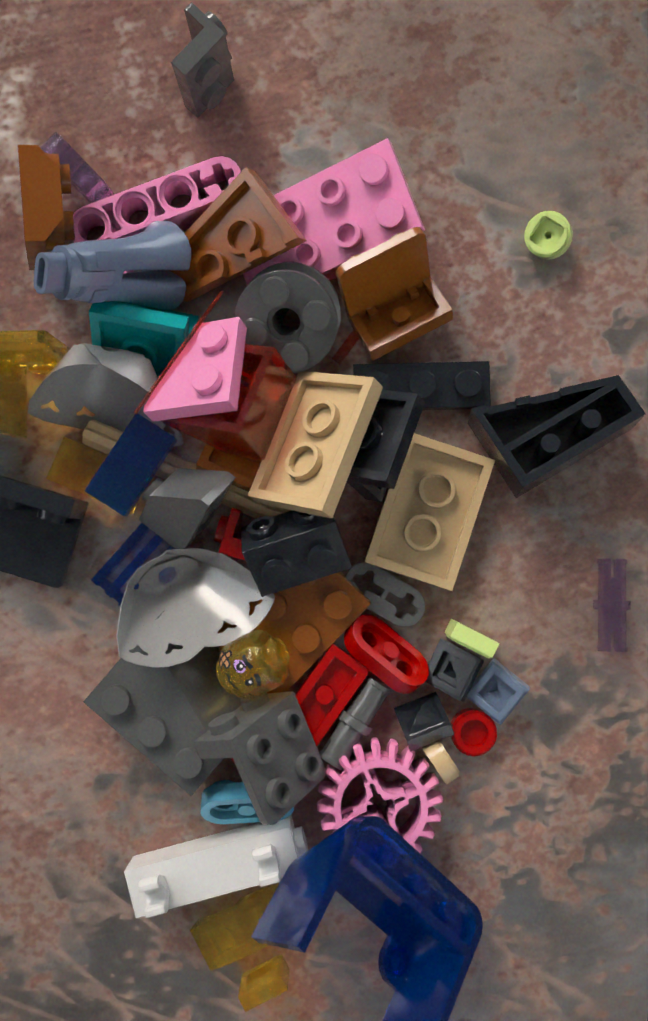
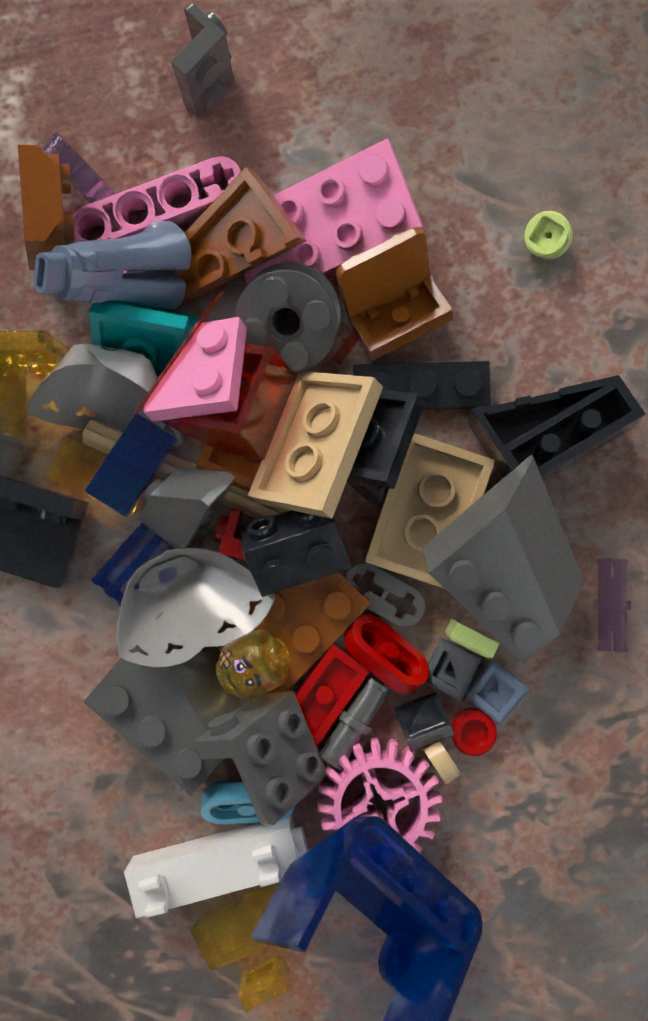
(510, 562): none -> dark grey wedge

